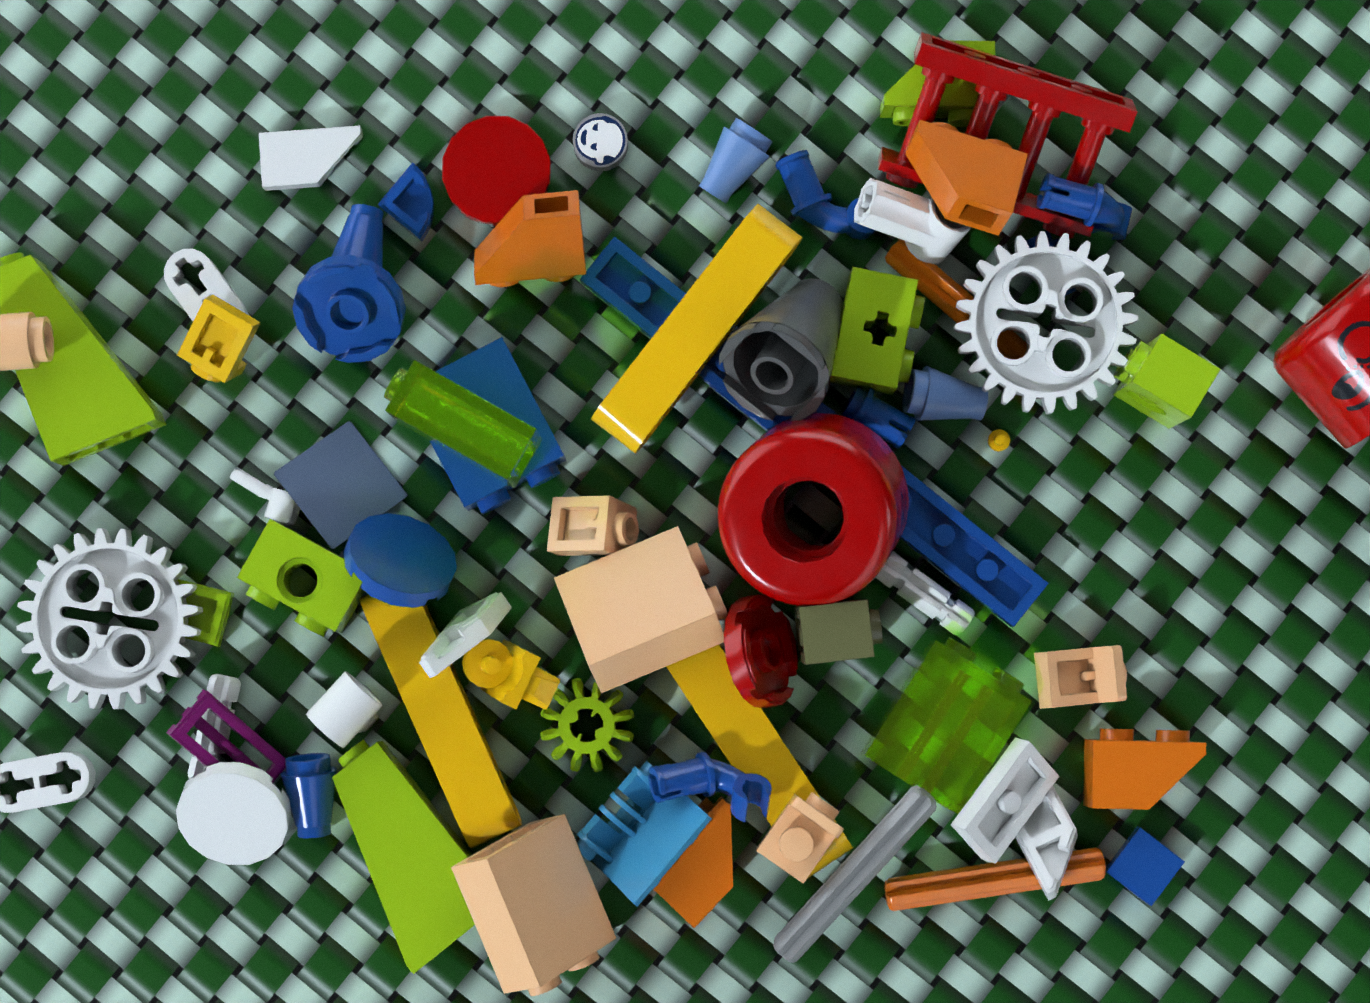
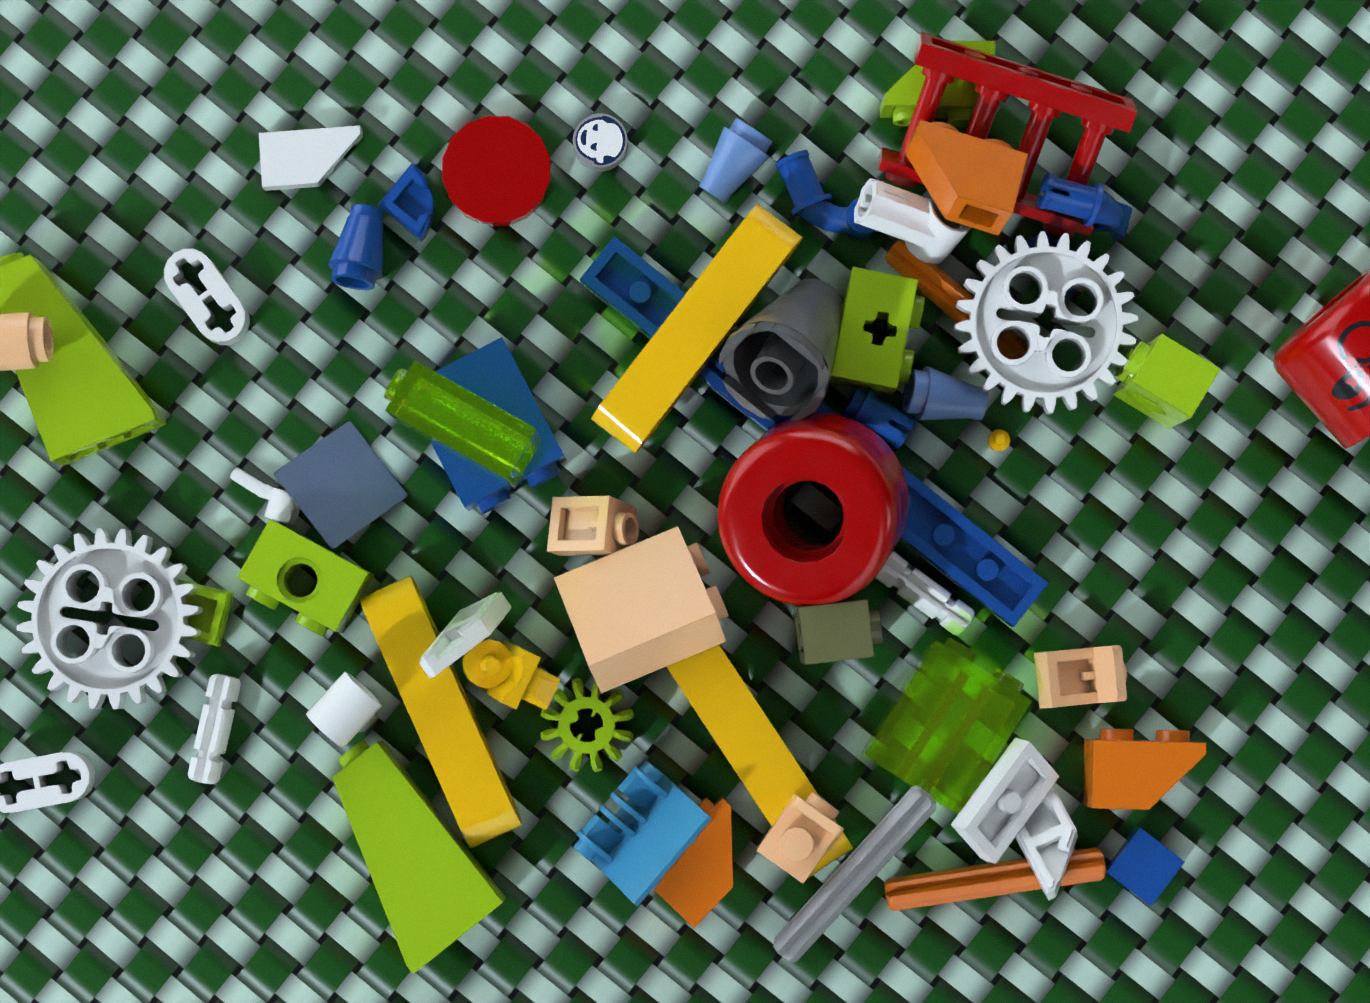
(192, 717): magenta tile -> none
(218, 340): yellow bracket -> none
(233, 813): white tile -> none
(310, 793): blue cone -> none
(349, 308): blue tile -> none
(400, 560): blue tile -> none
(534, 241): orange slope -> none
(534, 905): light nougat brick -> none
(707, 777): blue piece -> none
(760, 651): red tile -> none

